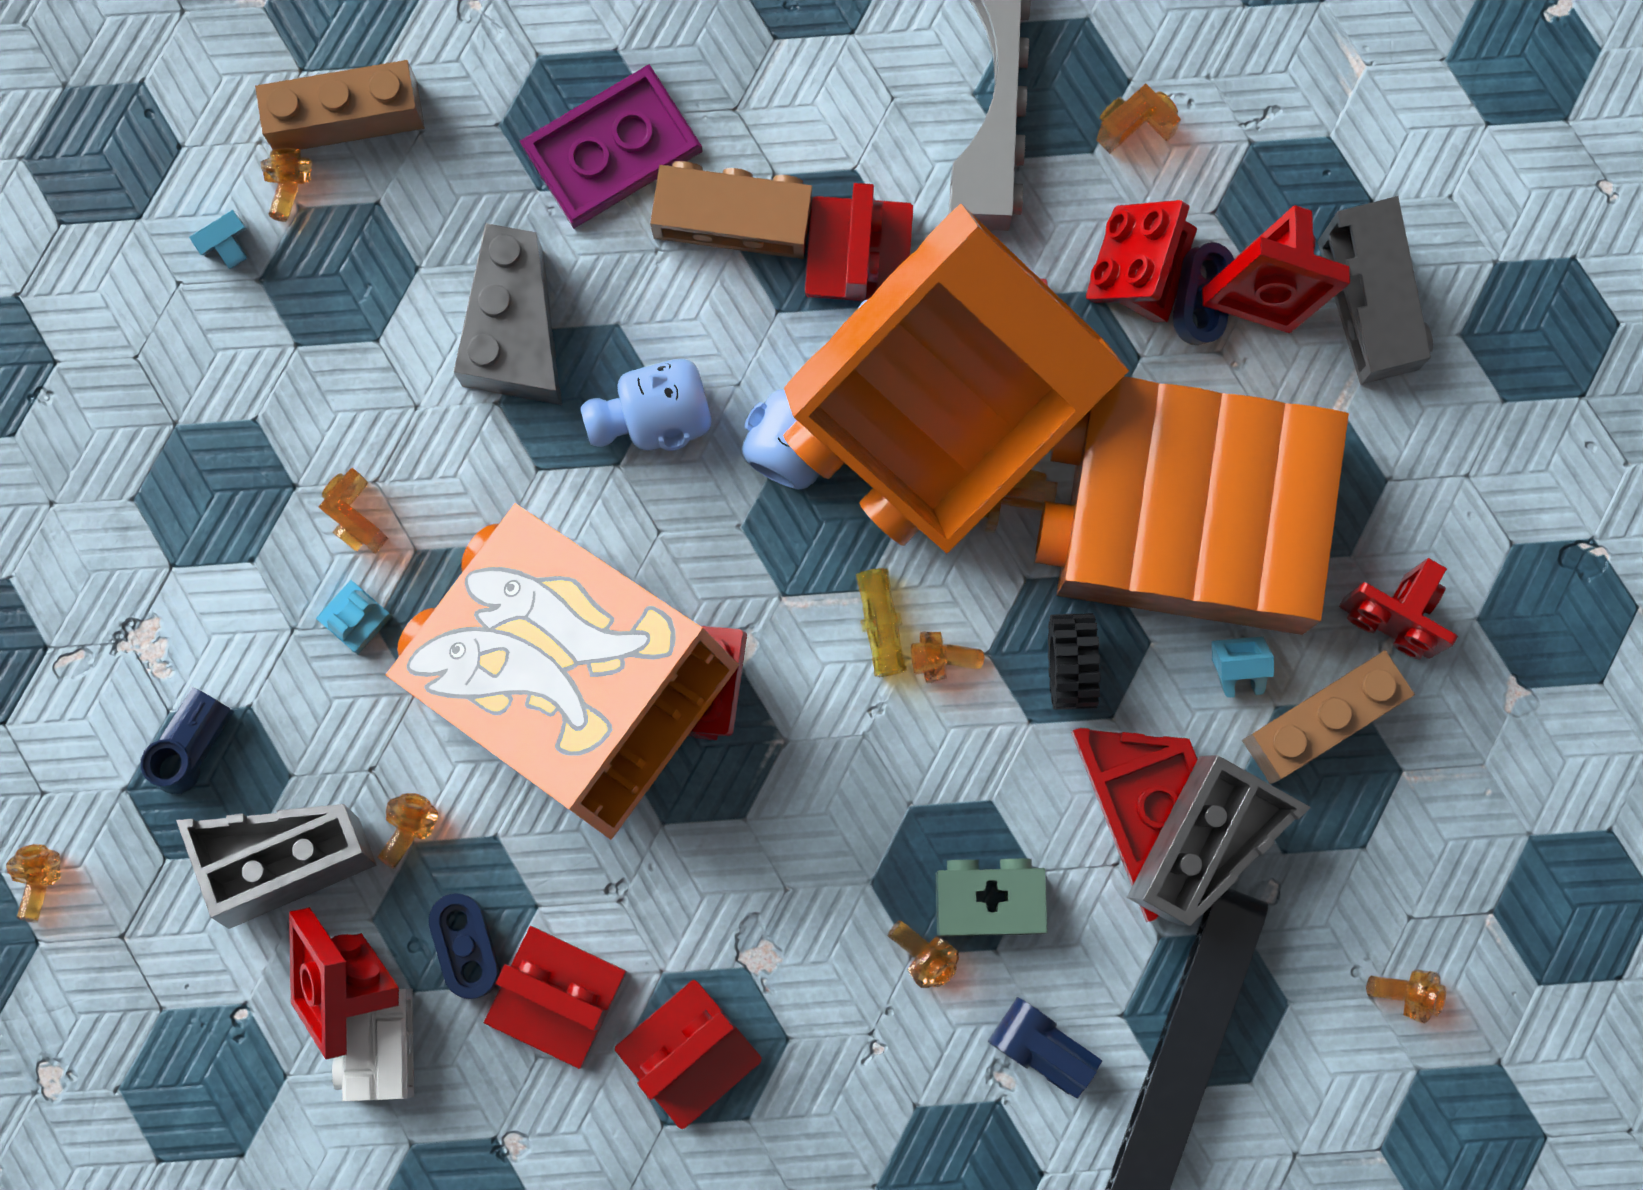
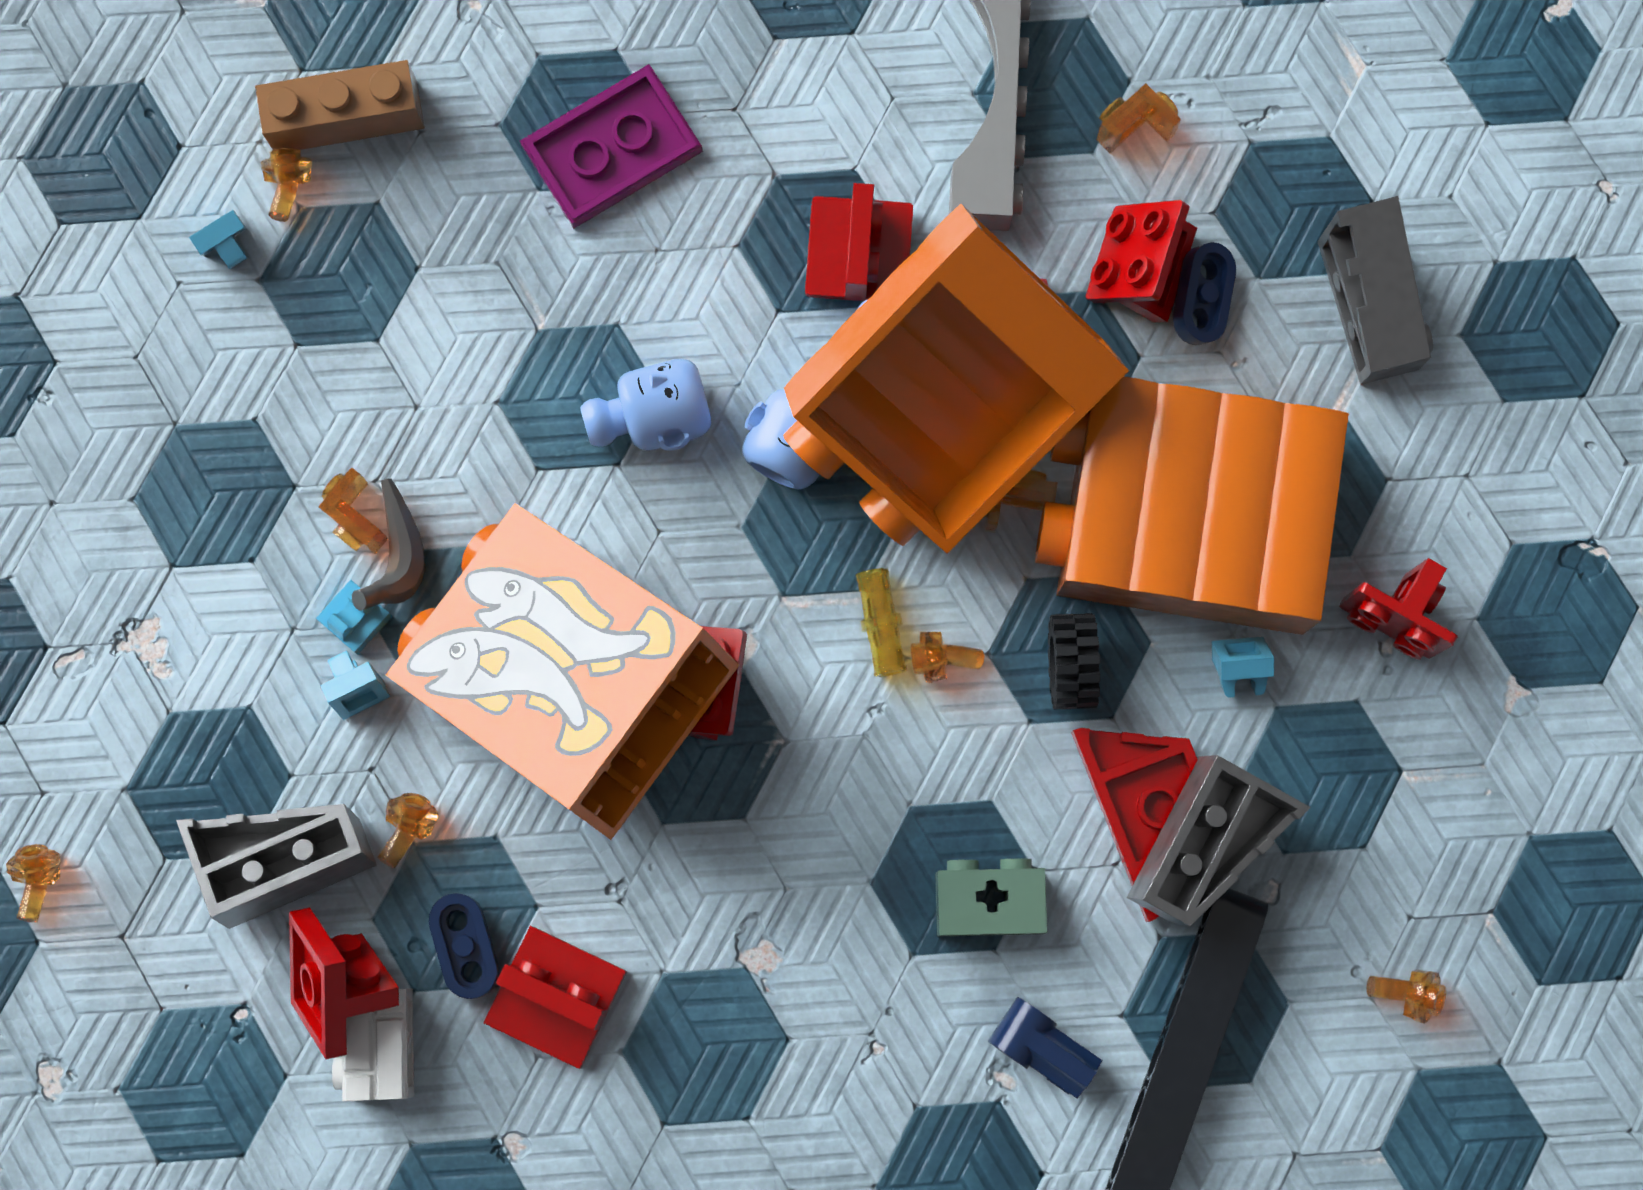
(189, 736): dark blue piece -> none
(353, 686): none -> medium azure tile
(405, 558): none -> dark grey piece
(508, 321): flat silver wedge -> none
(687, 1054): red bracket -> none
(731, 210): medium nougat brick -> none
(929, 957): clear orange plate -> none
(1278, 276): red bracket -> none
(1328, 717): medium nougat brick -> none

